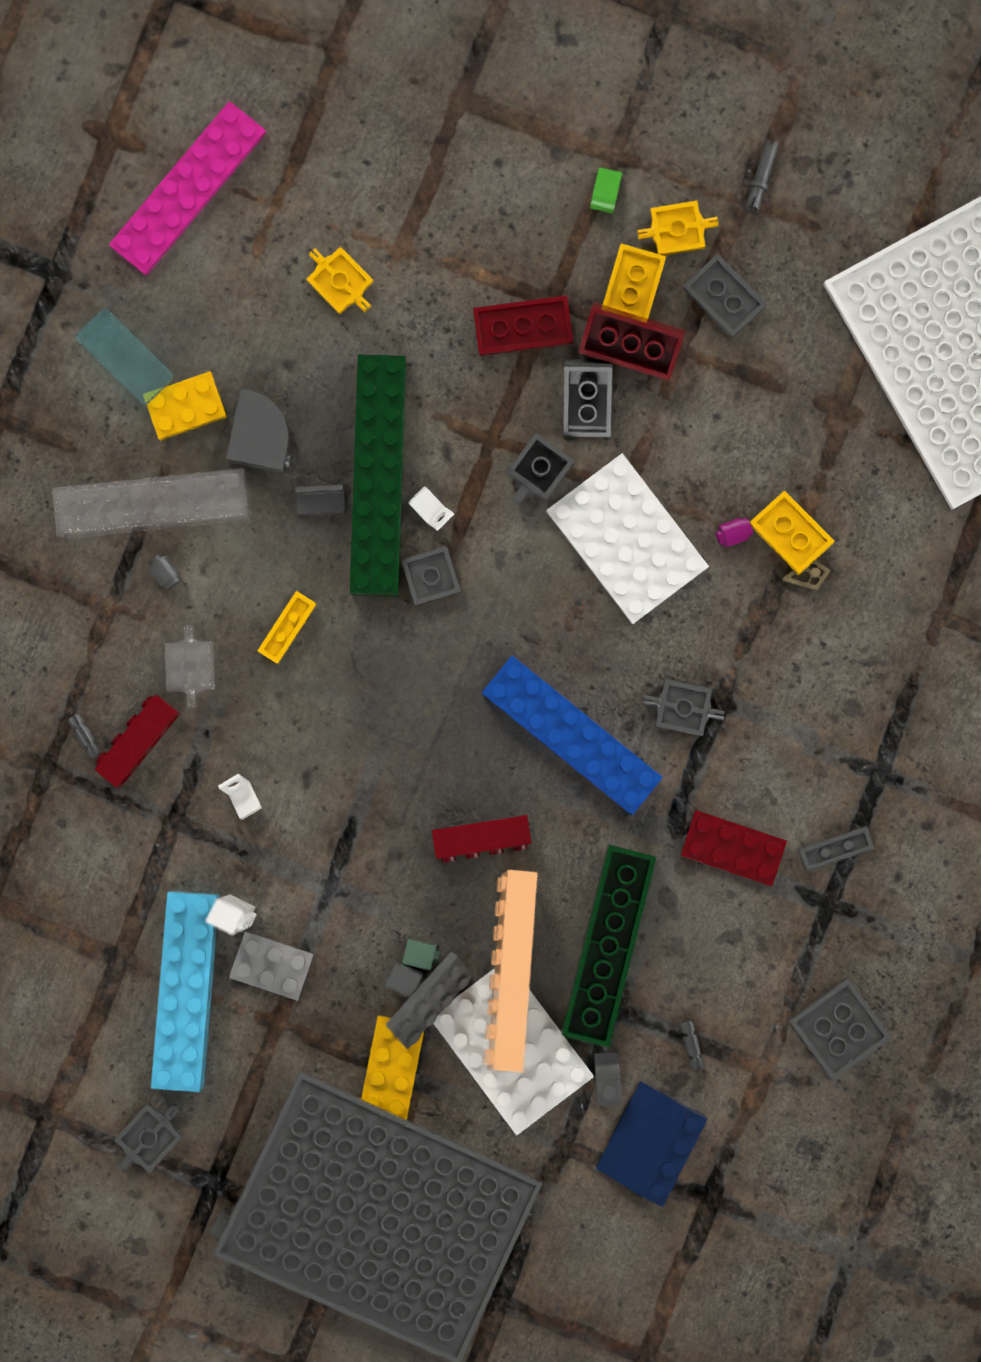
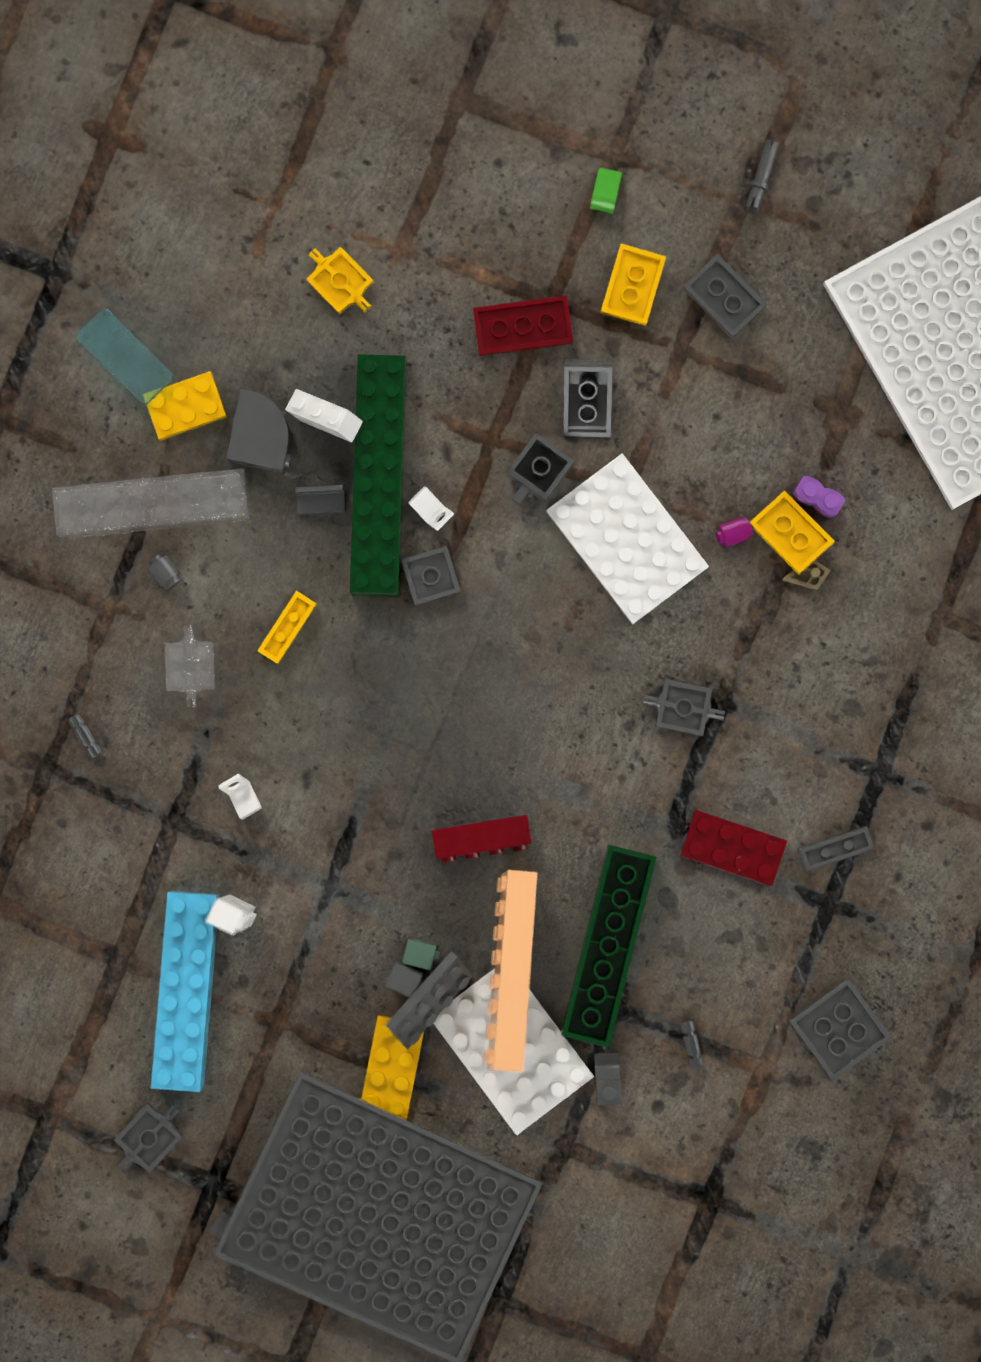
(137, 741): dark red brick -> none
(187, 188): dark pink plate -> none
(271, 965): light grey plate -> none
(324, 415): none -> white brick
(572, 735): blue brick -> none
(631, 341): dark red brick -> none
(651, 1143): dark blue slope -> none
(677, 228): yellow plate -> none
(823, 500): none -> medium lavender brick

